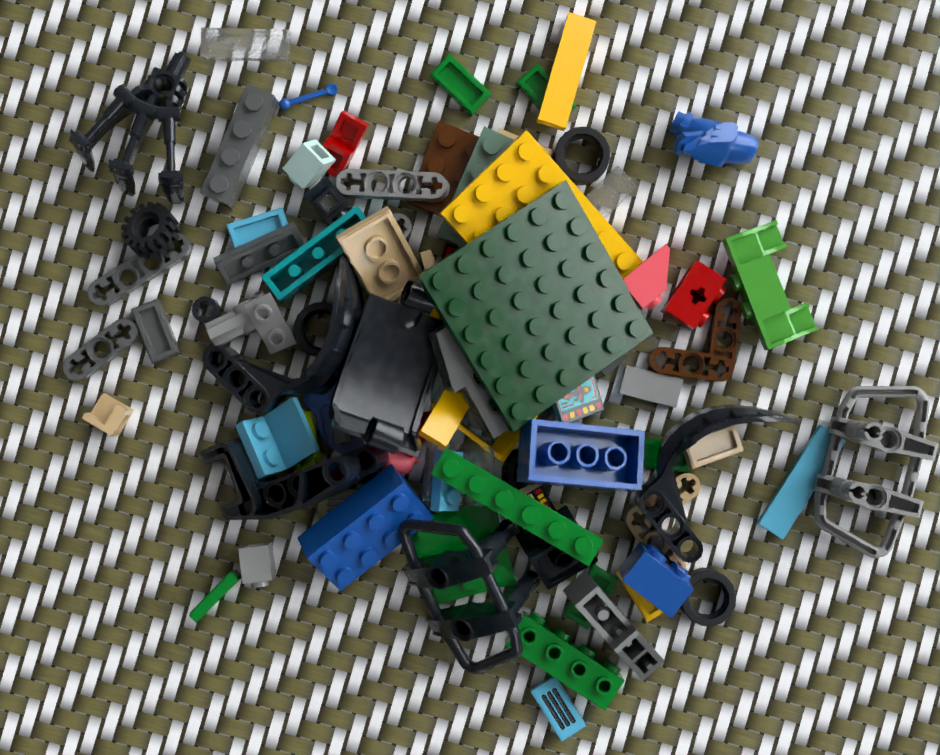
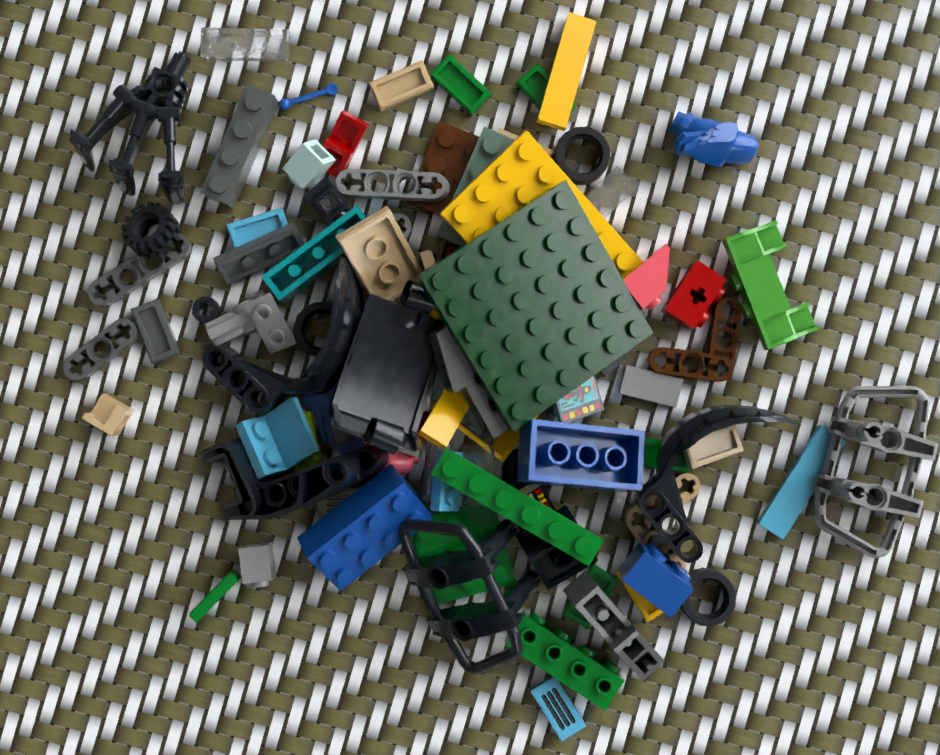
(401, 85): none -> tan tile

